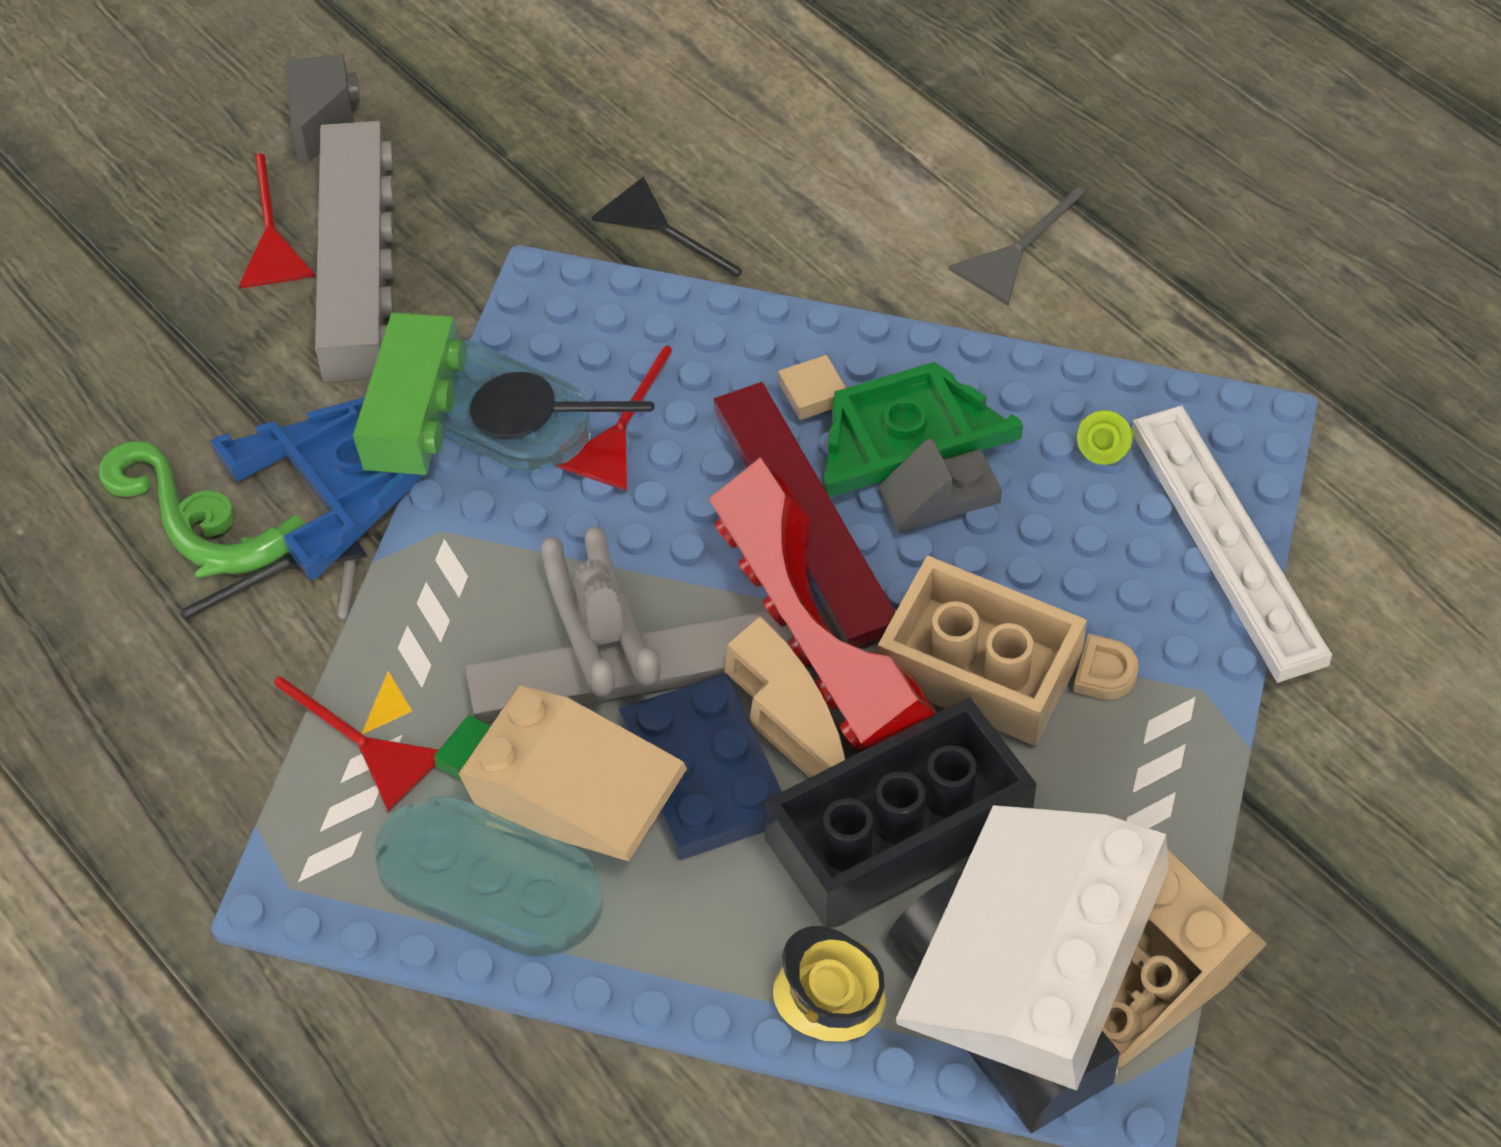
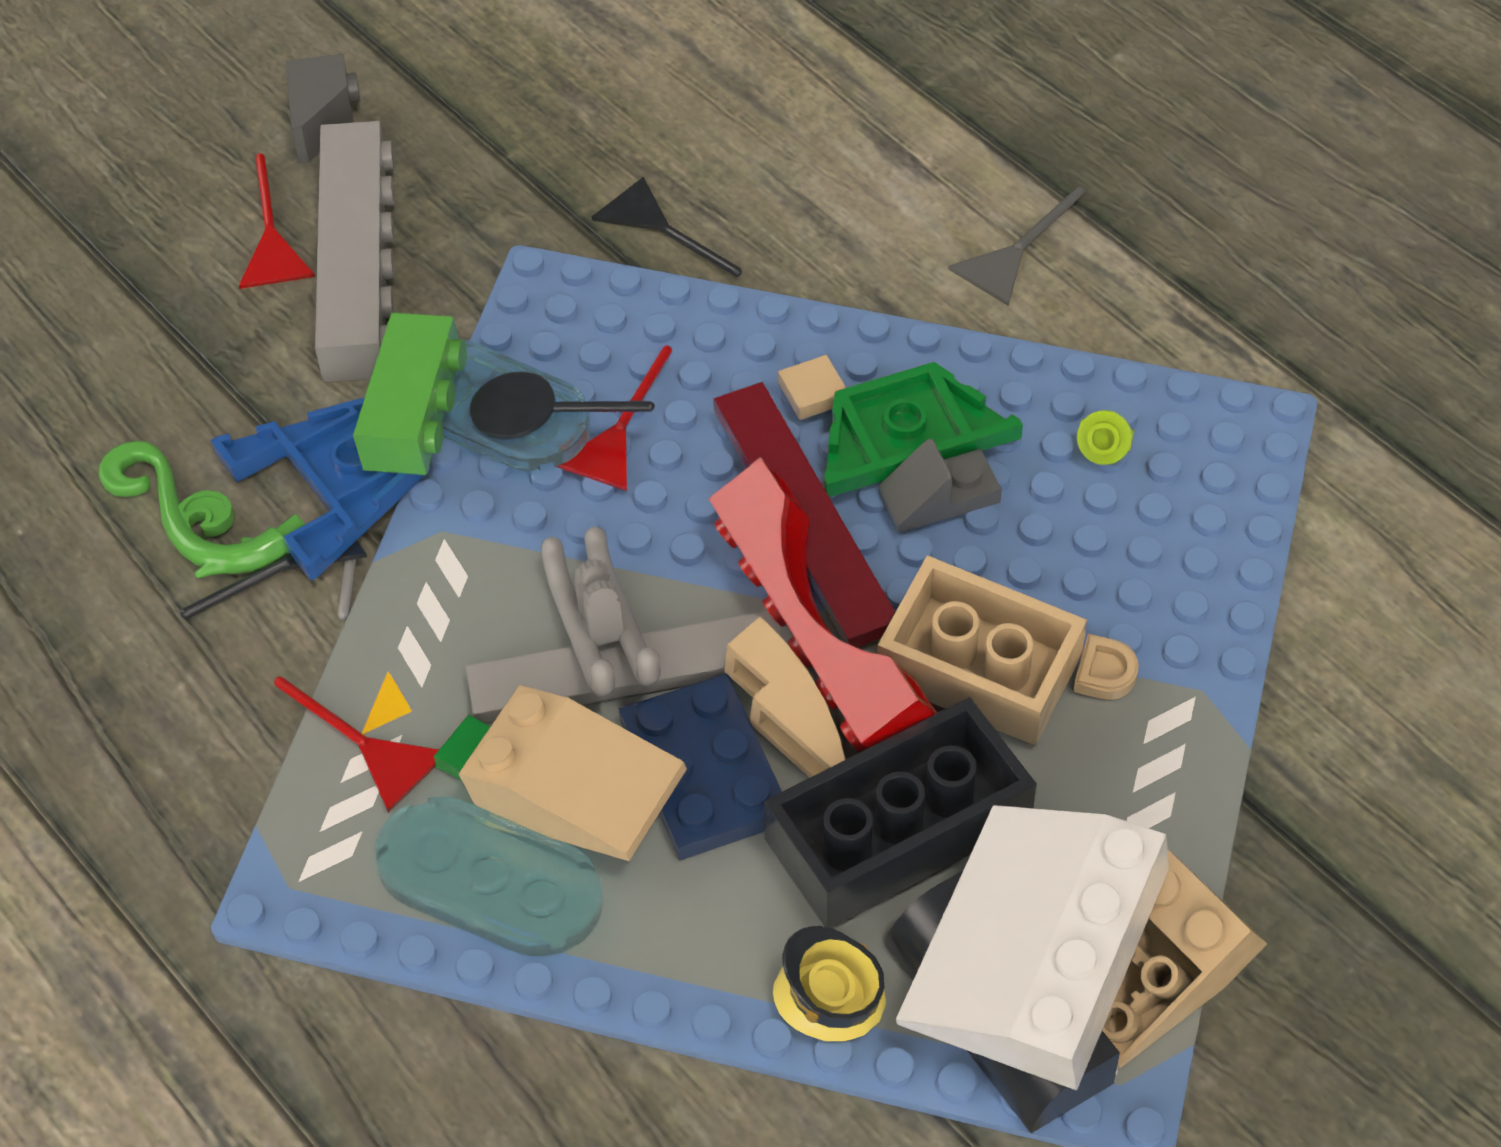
(1231, 545): white tile -> none

